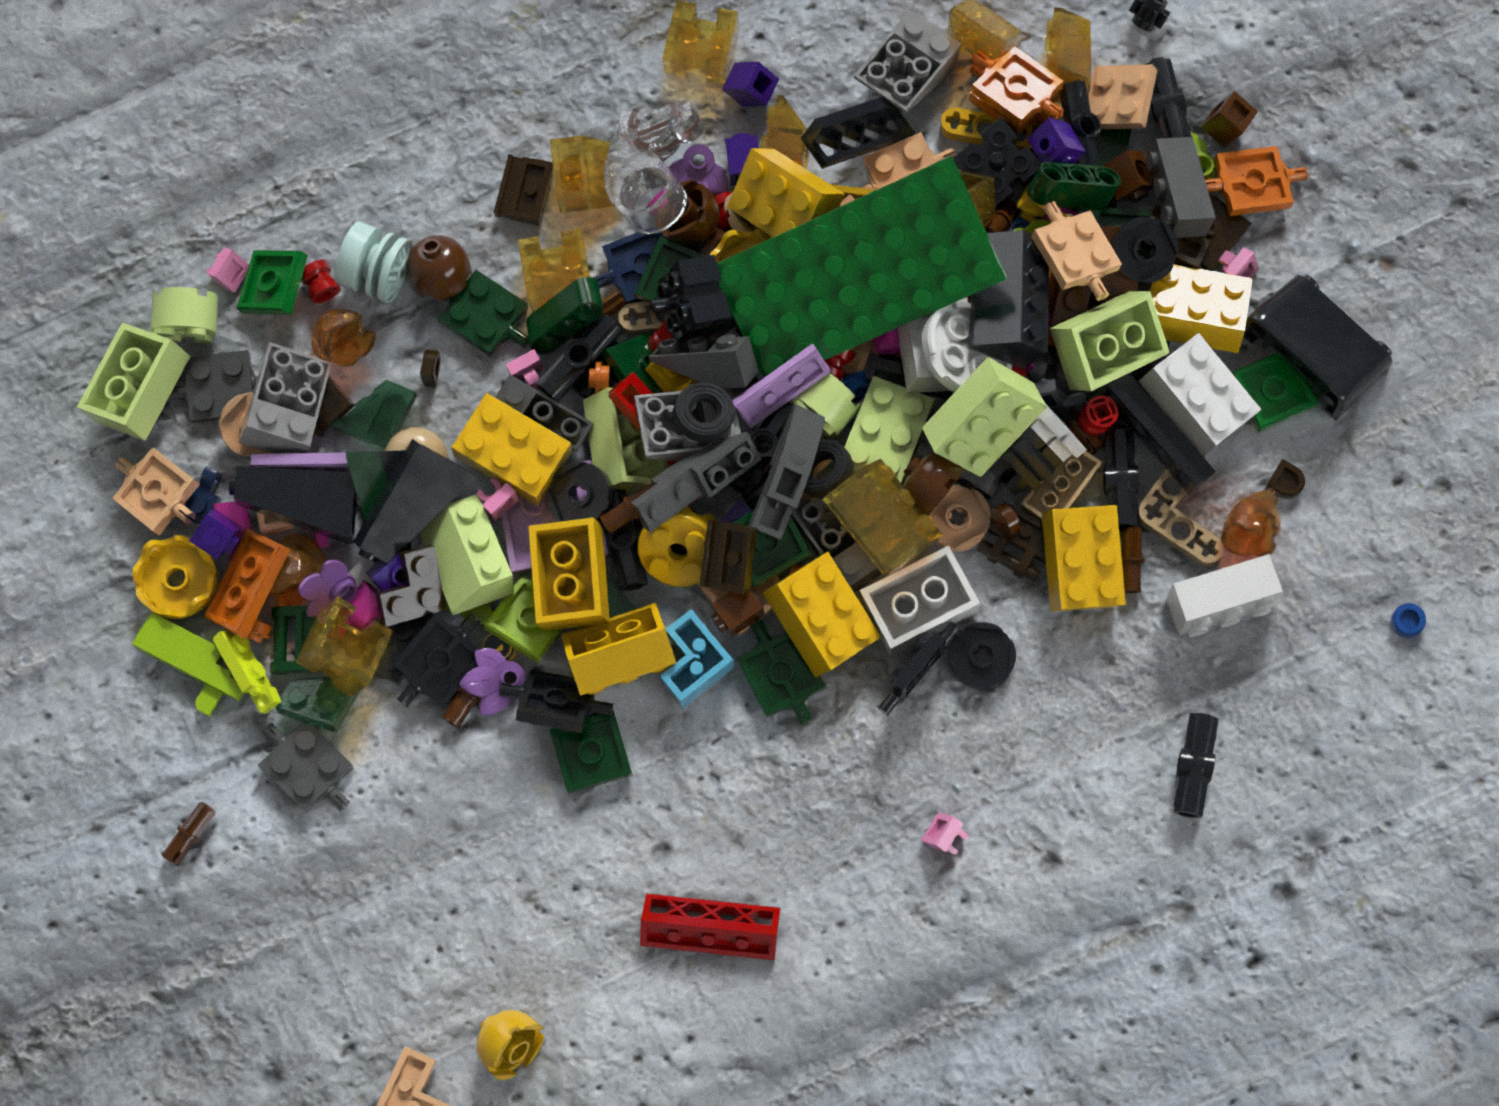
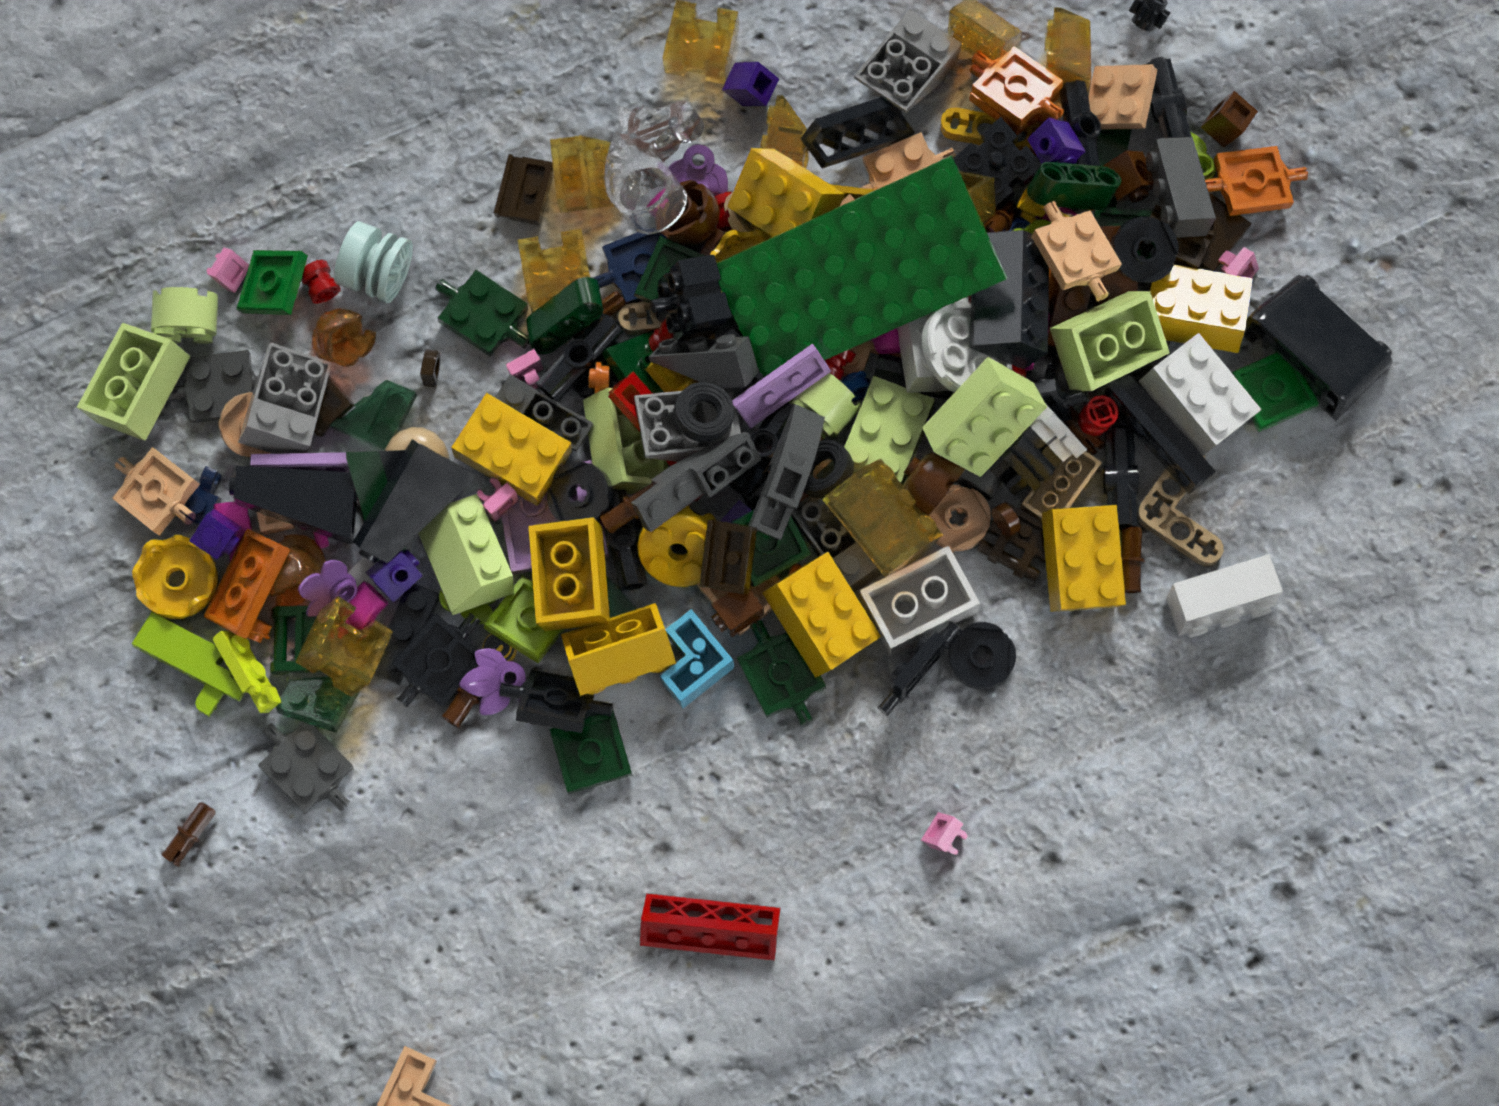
(421, 592): plate -> none
(438, 267): reddish brown cylinder -> none
(508, 1041): yellow cylinder -> none
(737, 152): dark purple brick -> none
(1195, 765): black piece -> none
(1252, 525): clear orange helmet -> none
(1286, 480): dark brown tile -> none
(1408, 620): blue tile -> none

